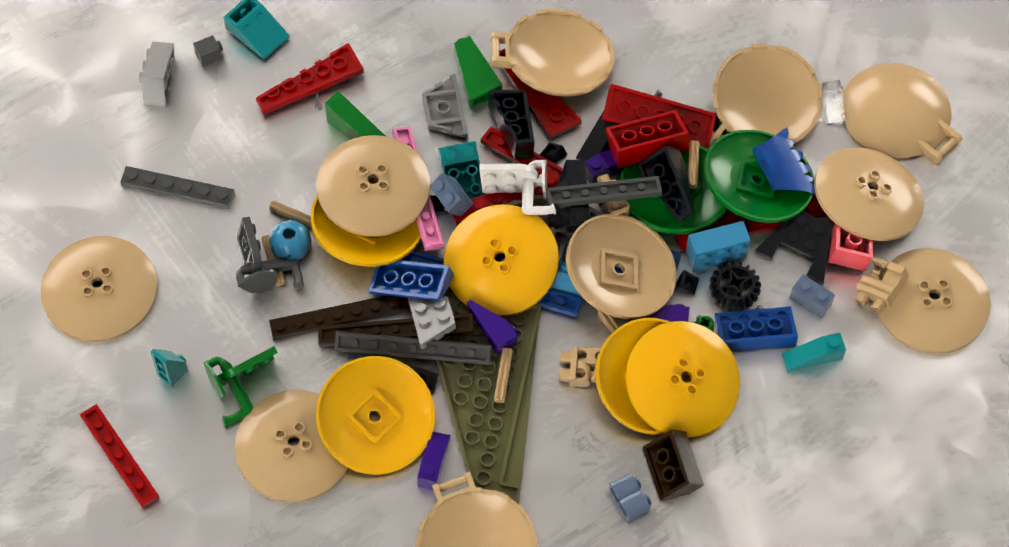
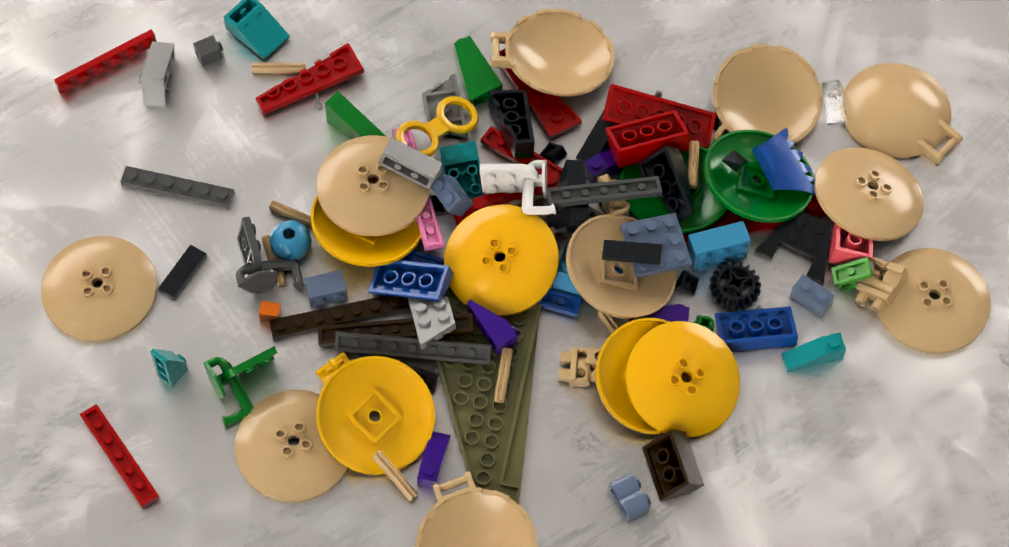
(104, 62): none -> red plate
(182, 272): none -> black tile
(268, 67): none -> tan axle
(269, 310): none -> orange slope
(326, 288): none -> sand blue brick
(332, 365): none -> yellow hips
(396, 477): none -> tan axle
(410, 163): none -> light grey brick
(440, 125): none -> yellow bar
(632, 252): none -> black tile
(663, 231): none -> sand blue plate
(734, 160): none -> black slope
(848, 274): none -> bright green plate

